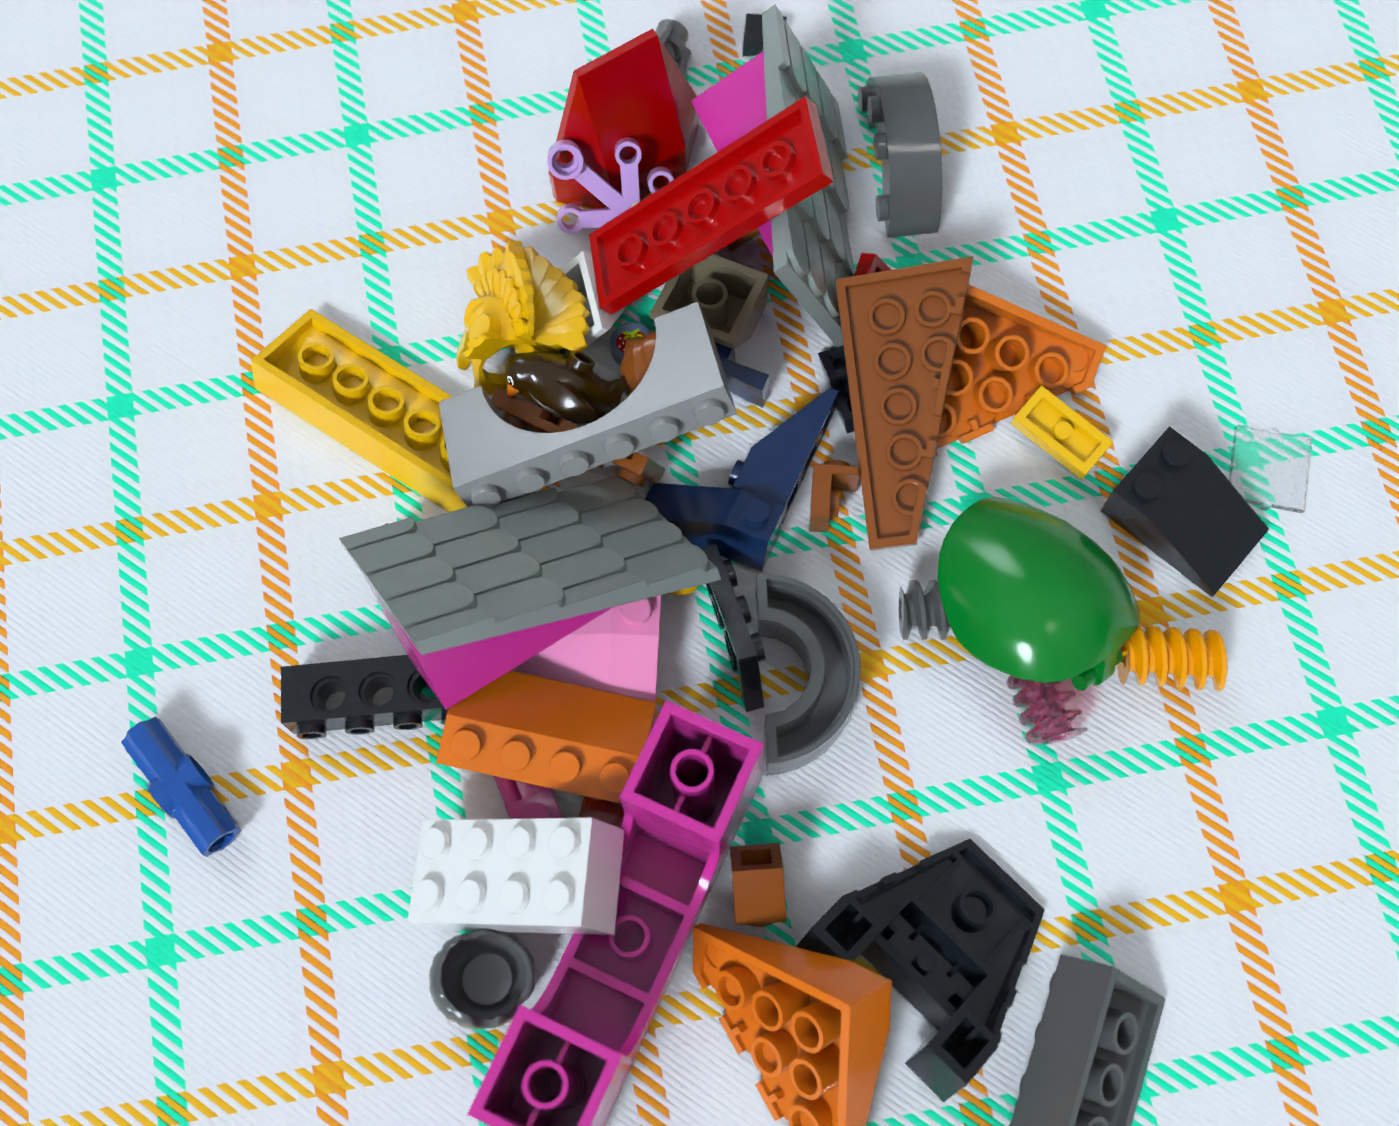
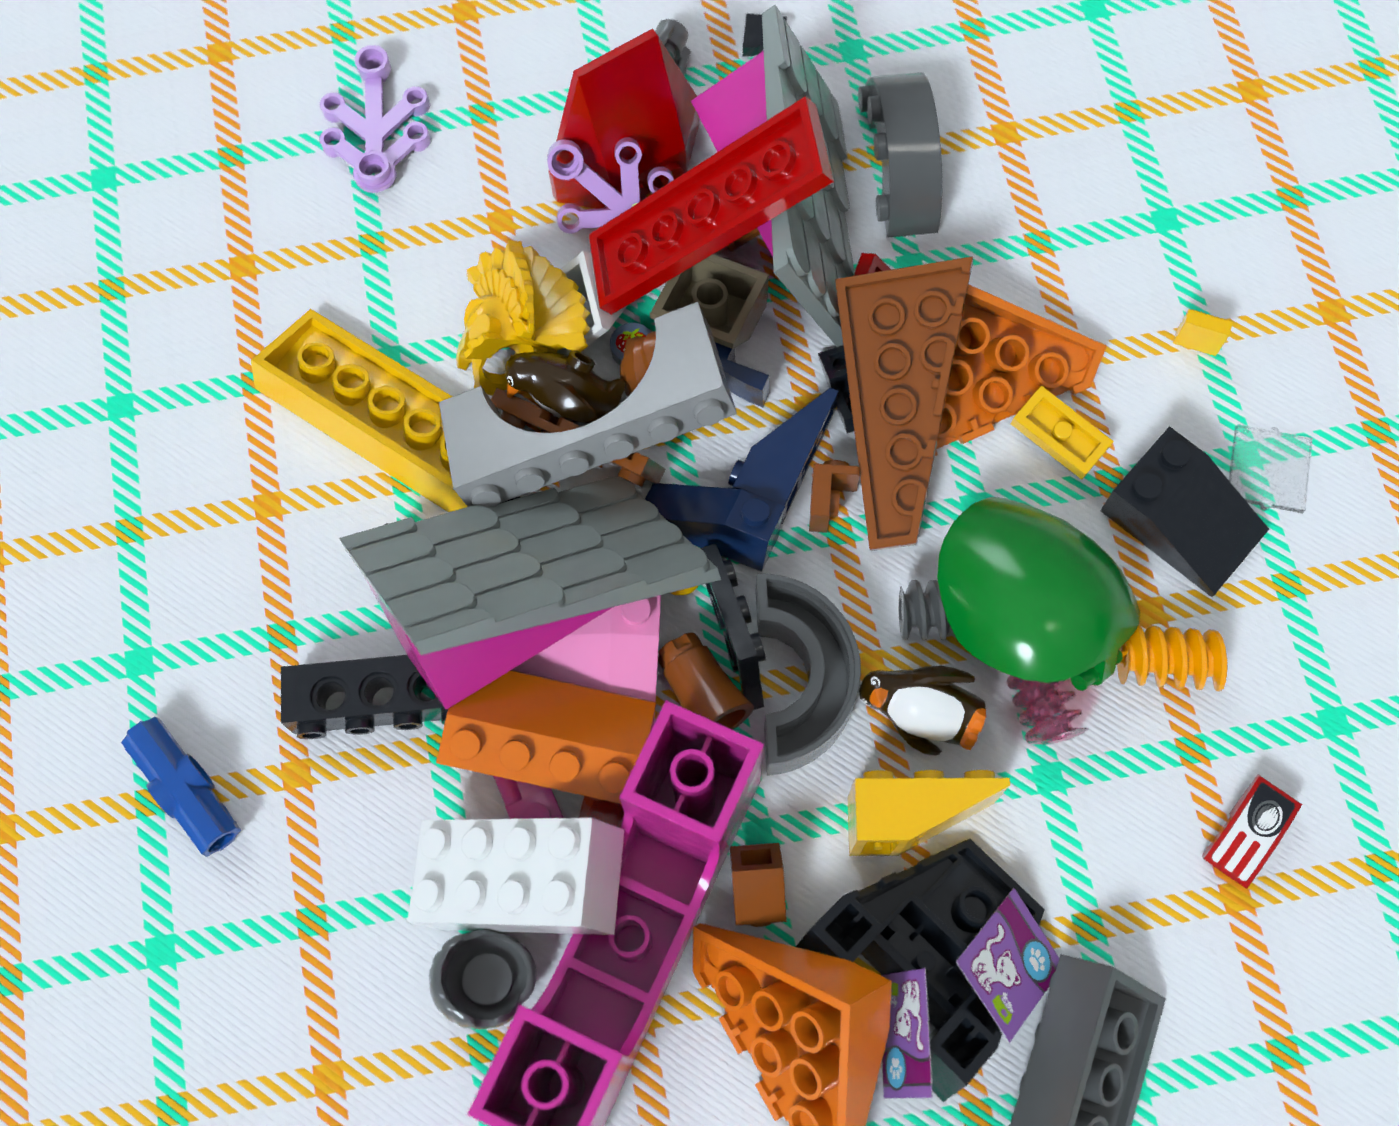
(375, 126): none -> lavender plant
(702, 683): none -> dark orange plant
(900, 813): none -> yellow slope
(907, 1048): none -> sticker
(927, 705): none -> animal
(1009, 964): none -> sticker
(1202, 332): none -> yellow tile
(1252, 831): none -> slope

